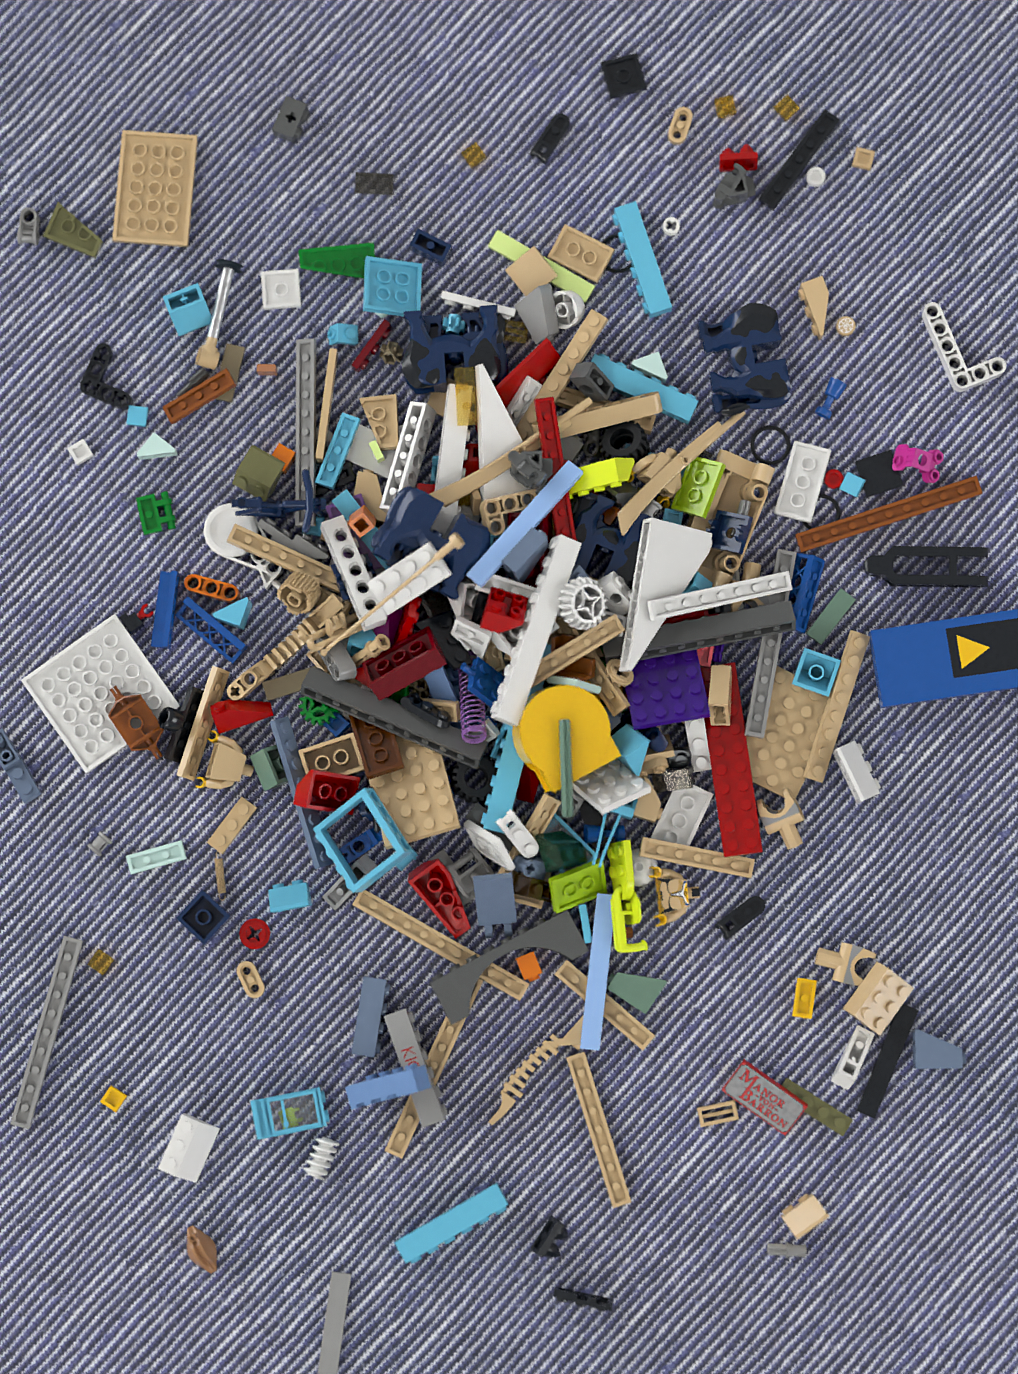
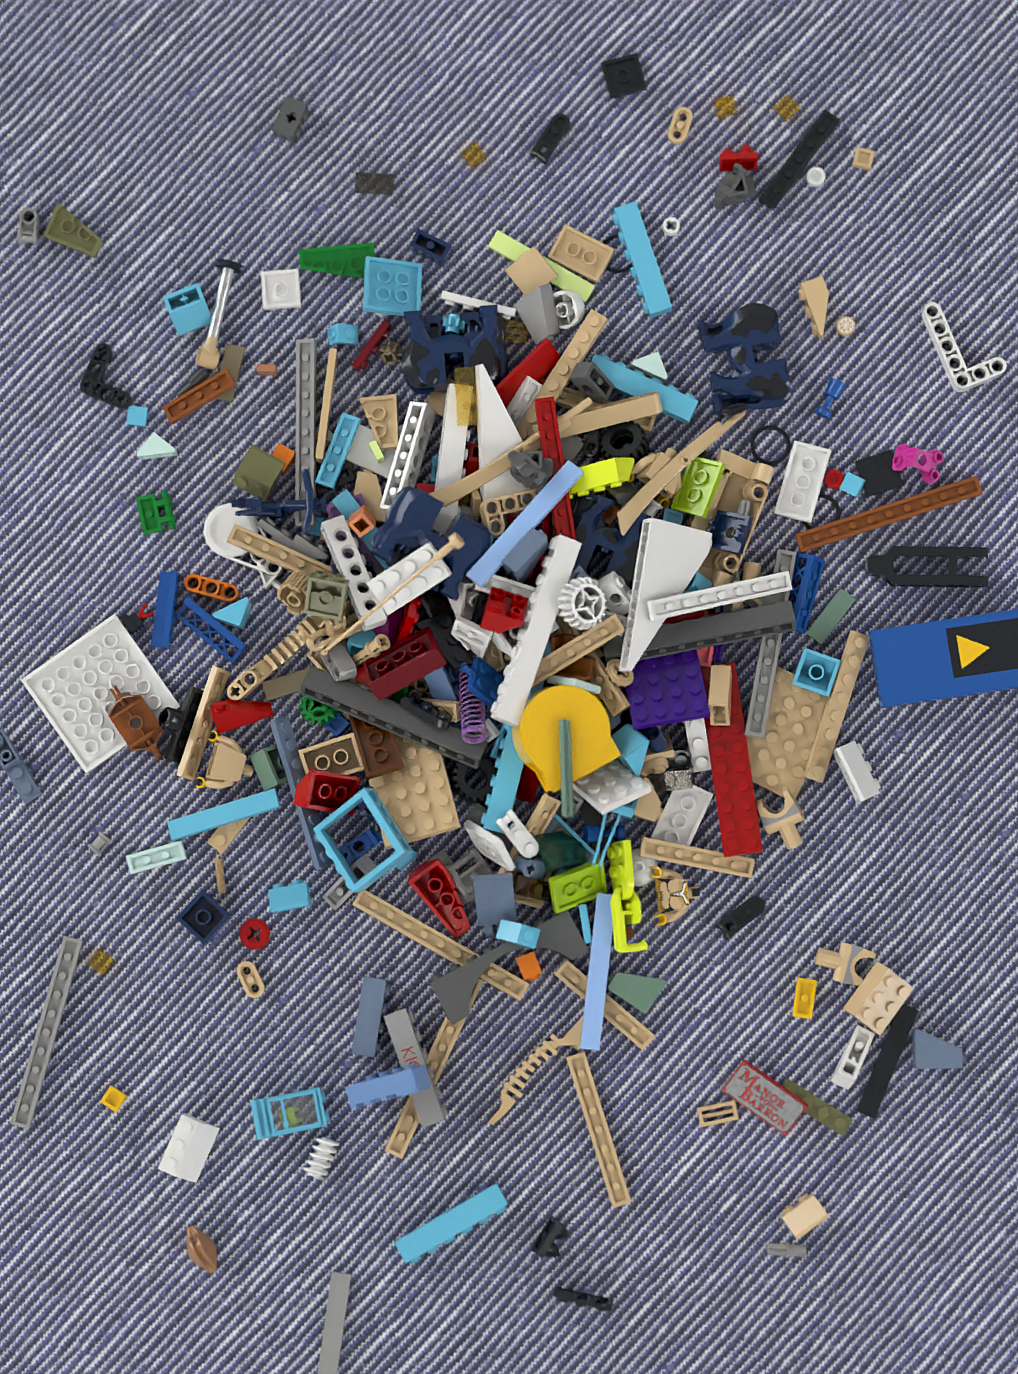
(80, 452): white plate -> none
(155, 188): tan plate -> none
(224, 814): none -> medium azure tile
(326, 595): none -> olive plate
(518, 934): none -> medium azure slope

